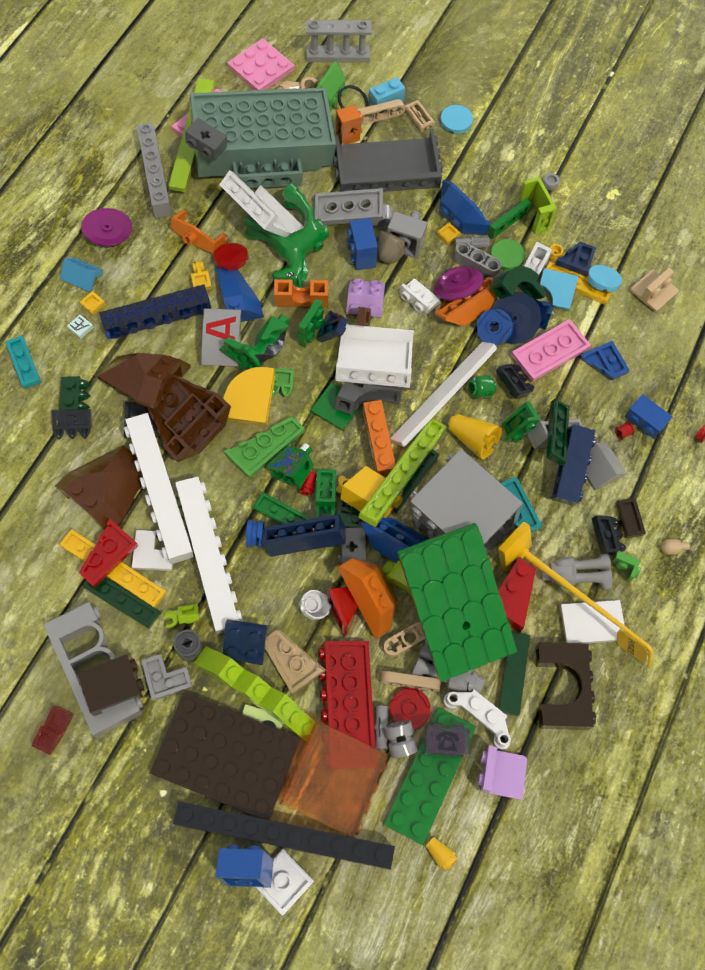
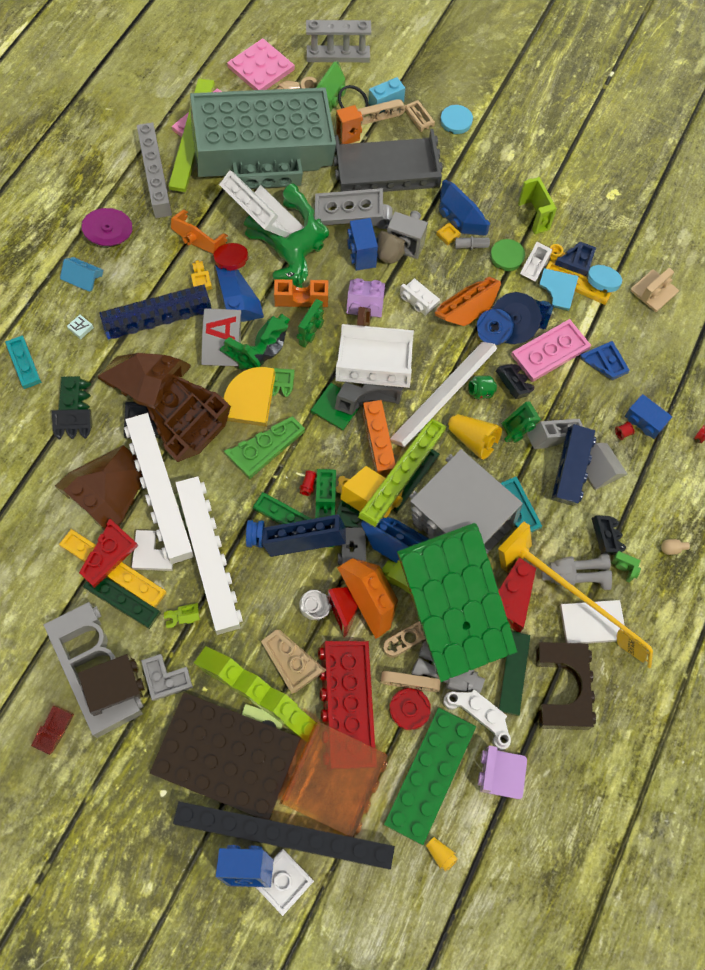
(92, 303): yellow tile -> none
(188, 645): dark grey wheel -> none
(206, 139): dark grey brick -> none
(245, 641): dark blue plate -> none
(292, 465): green torso -> none
(332, 327): dark blue wing -> none
(381, 722): light grey pin -> none
(402, 746): light grey wheel -> none
(446, 741): clear purple brick -> none
(458, 283): magenta piece -> none
(468, 255): light grey beam -> none
(509, 219): green tile -> none
(525, 278): dark green arch -> none
(551, 181): light grey tile -> none
(558, 432): dark green tile -> none
(630, 518): dark brown tile -> none

